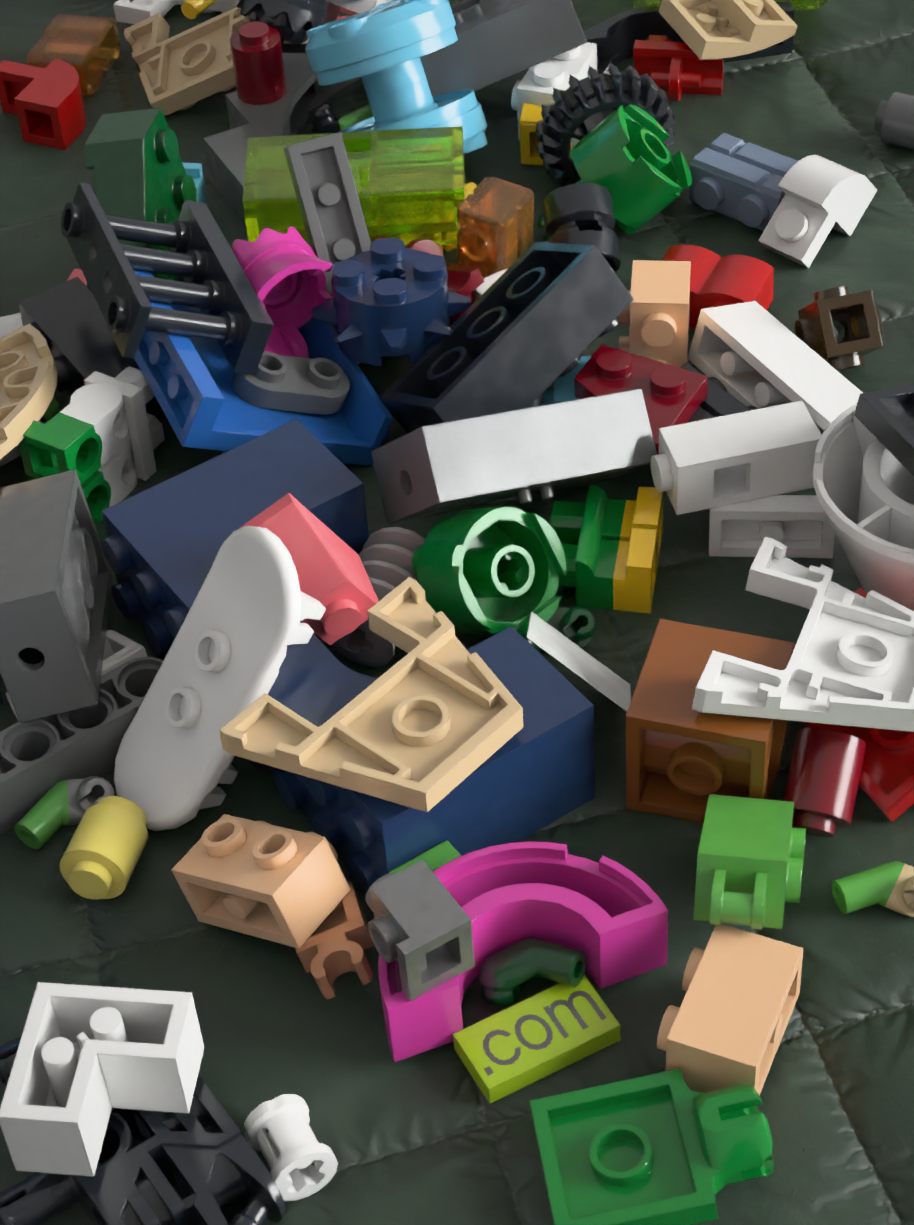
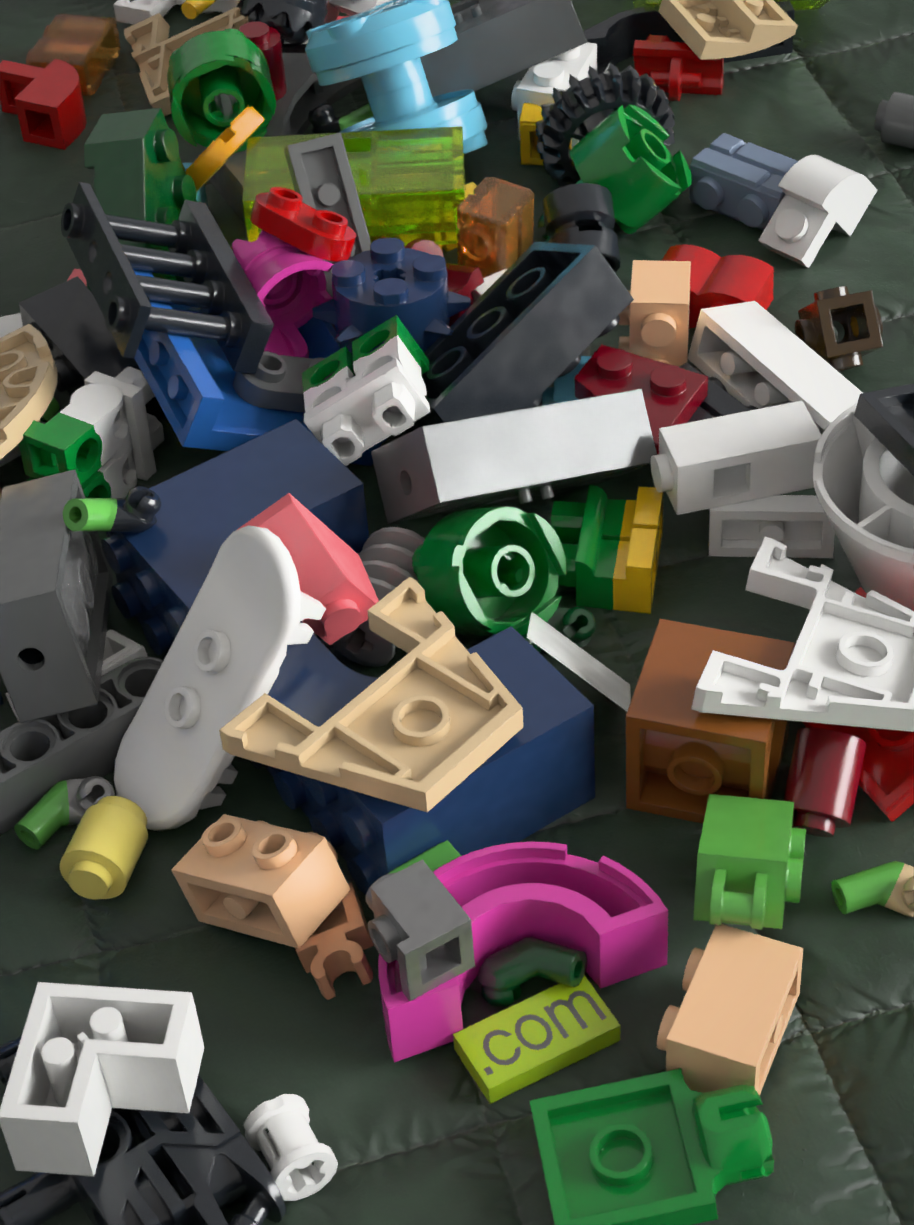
(114, 514): none -> arm
(214, 82): none -> green brick
(224, 146): none -> light orange tile
(302, 226): none -> red plate
(368, 392): none -> white hips

